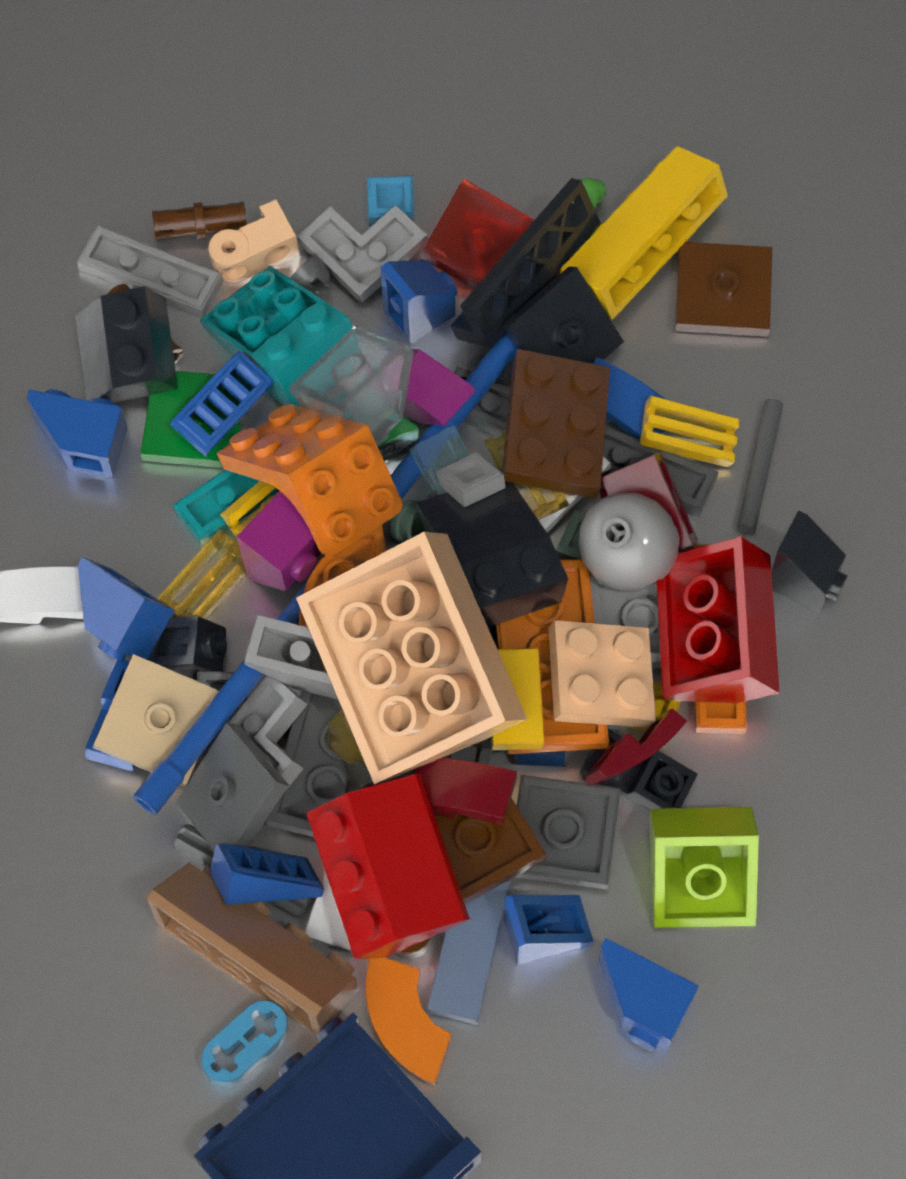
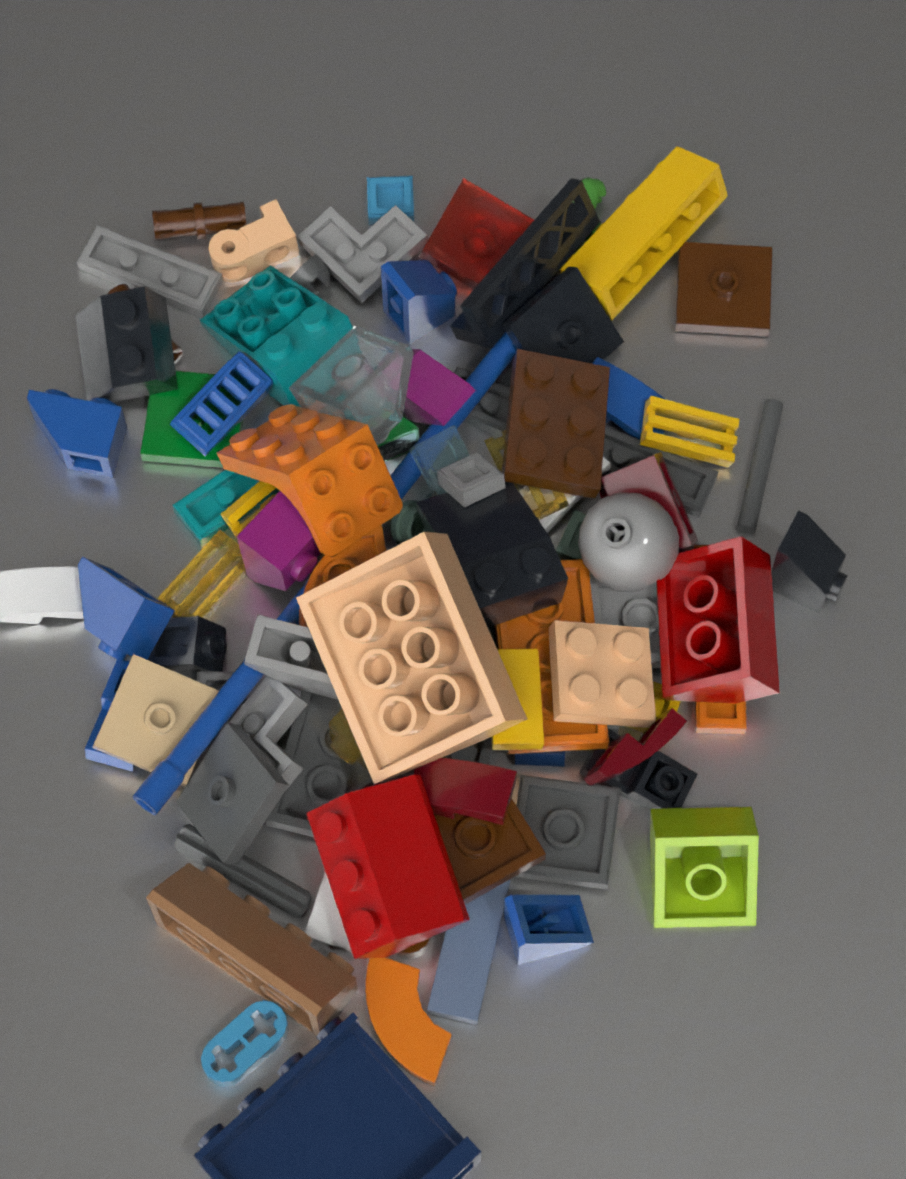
(262, 875): blue slope -> none
(645, 996): blue slope -> none

